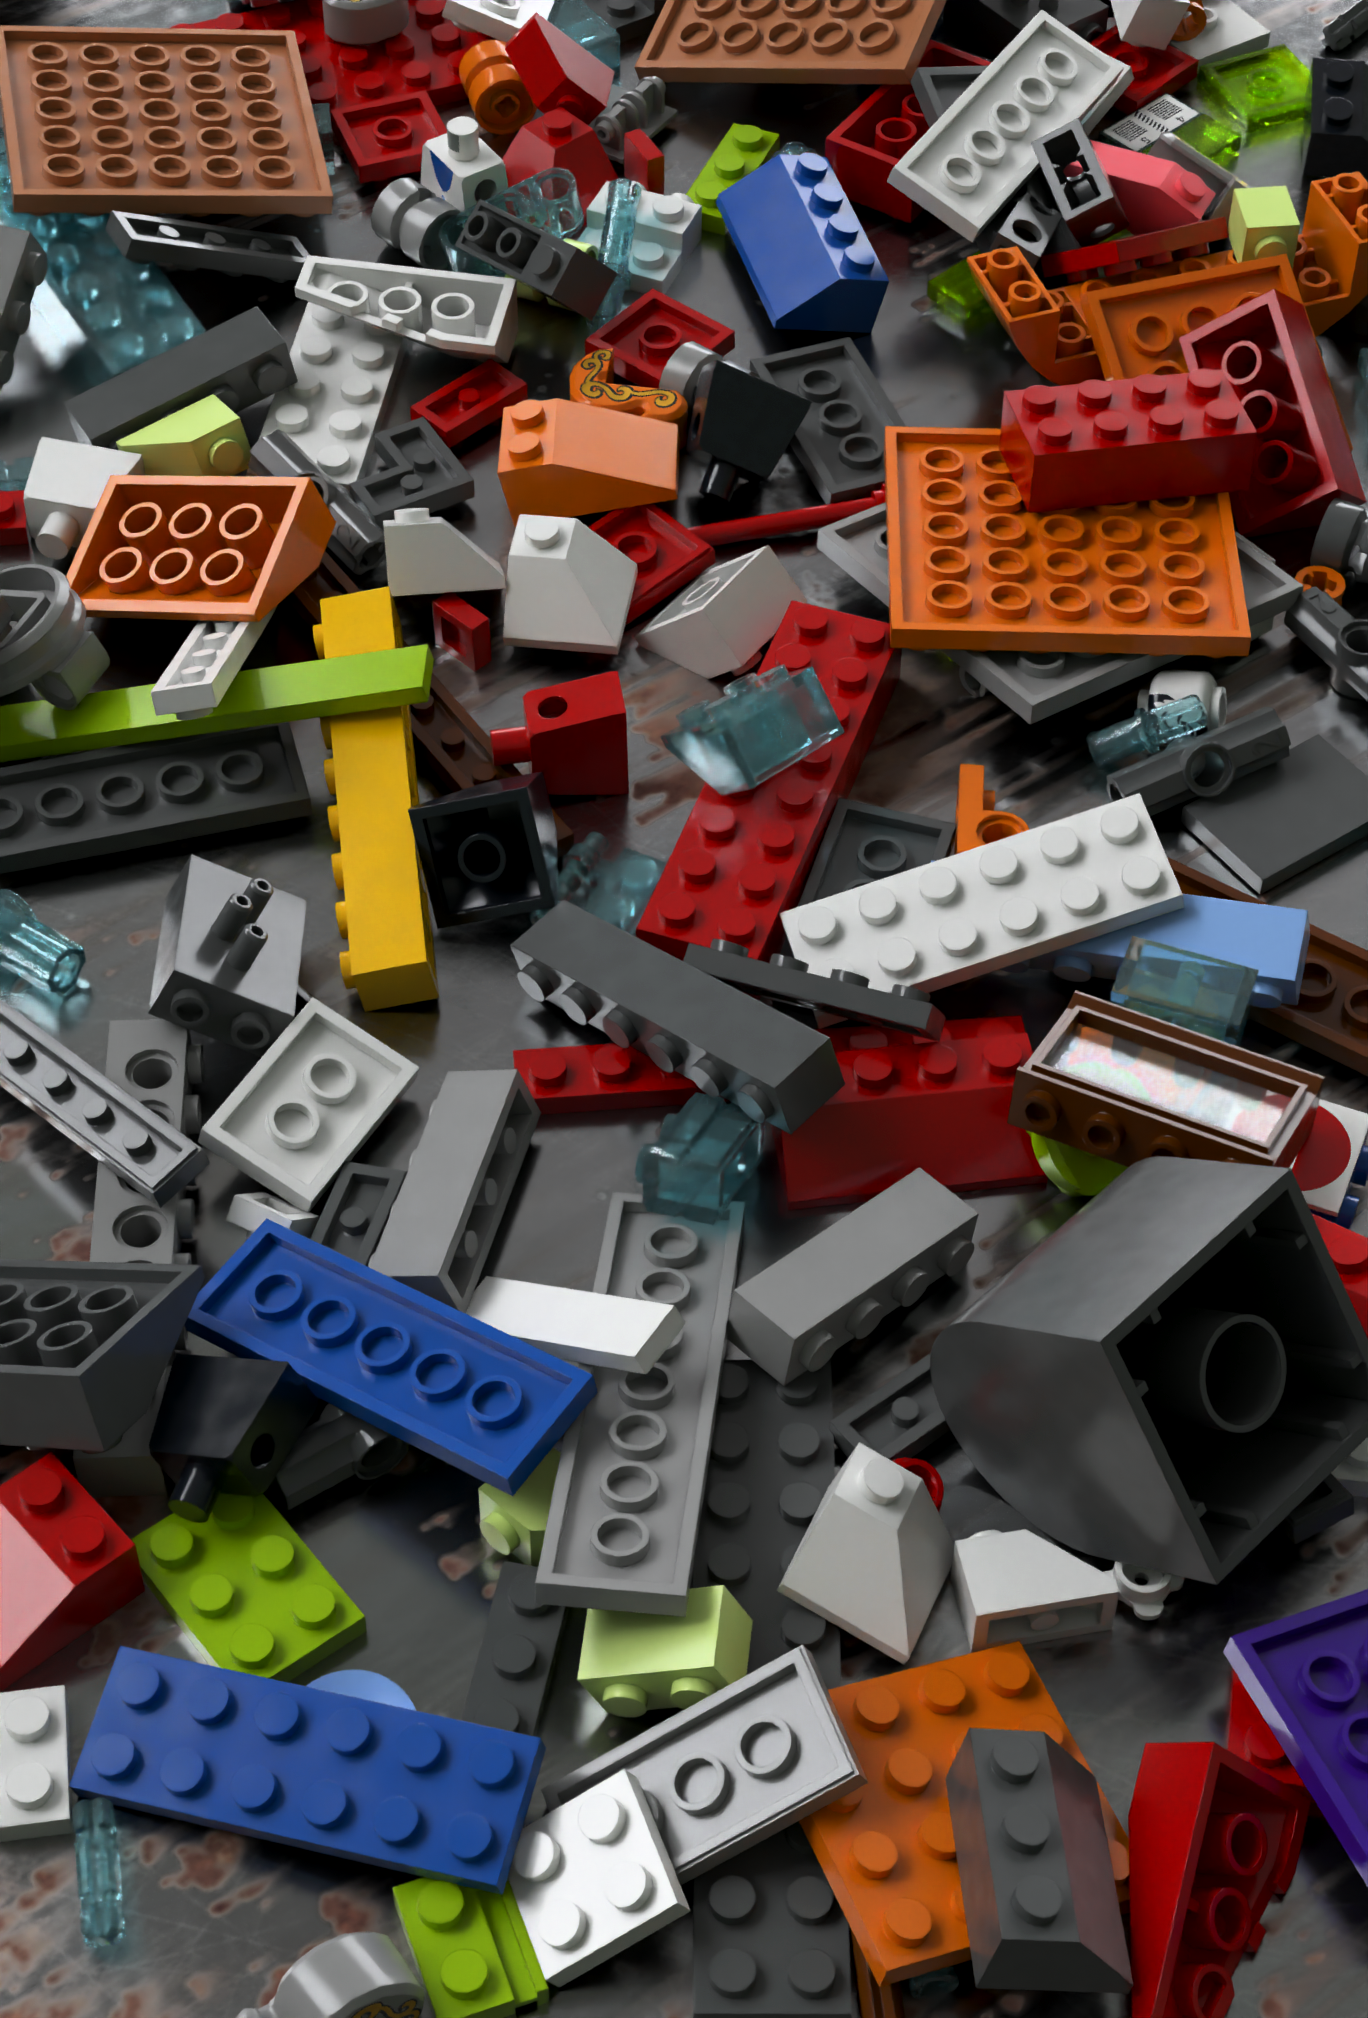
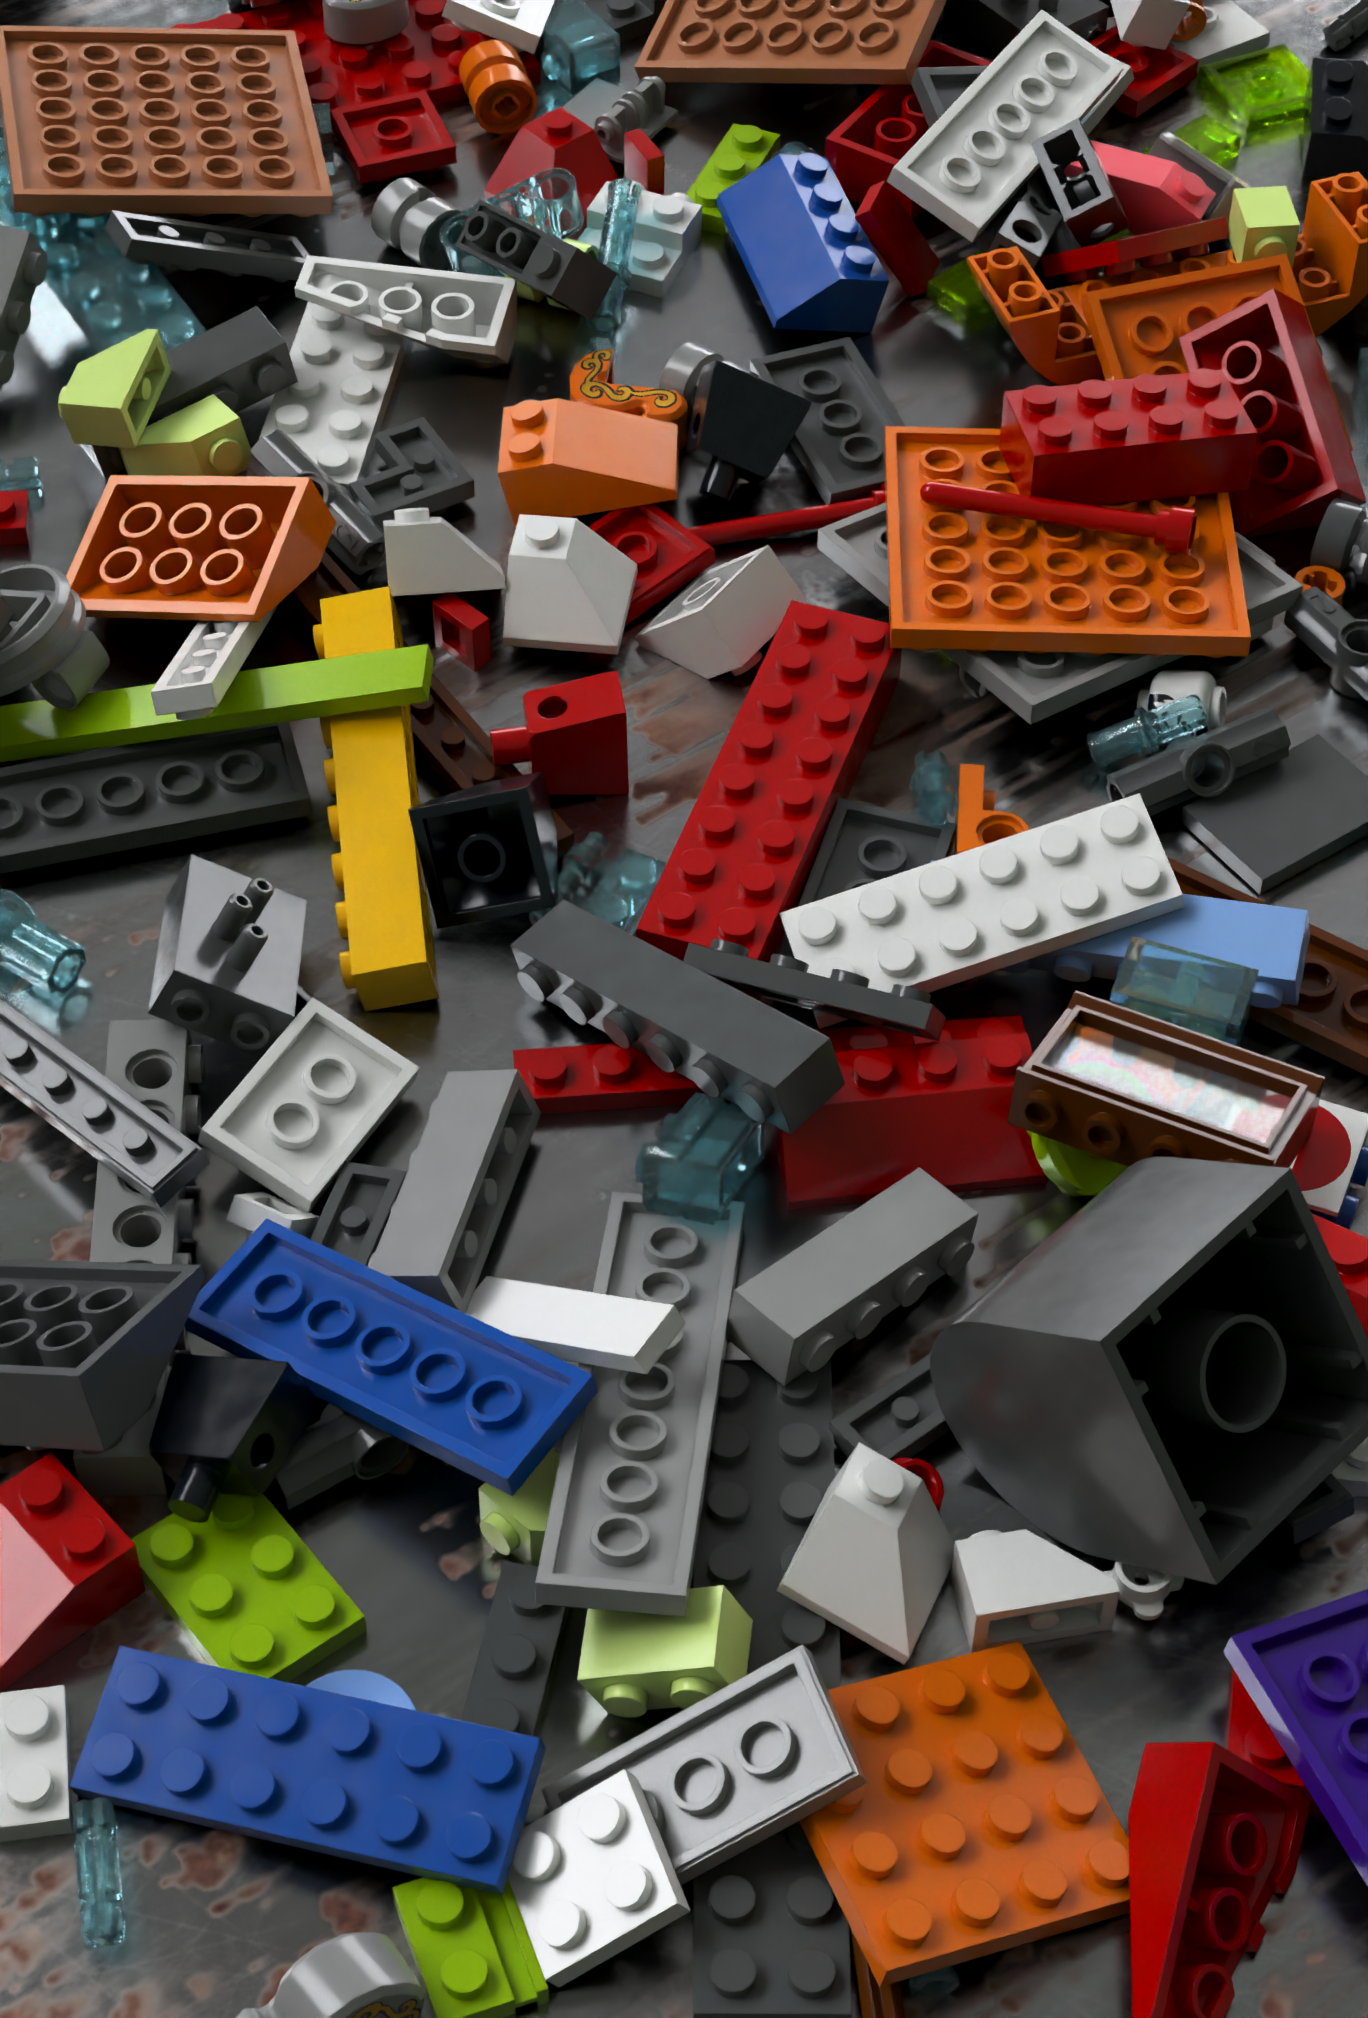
(67, 488): white torso -> none
(116, 392): none -> yellowish green slope
(462, 166): white torso -> none
(470, 402): red plate -> none
(559, 70): red slope -> none
(651, 332): red plate -> none
(754, 728): clear light blue slope -> none
(897, 239): none -> red tile
(934, 787): none -> clear light blue axle
(1034, 1866): dark grey slope -> none
(1146, 124): white tile -> none
(1169, 528): none -> red piece

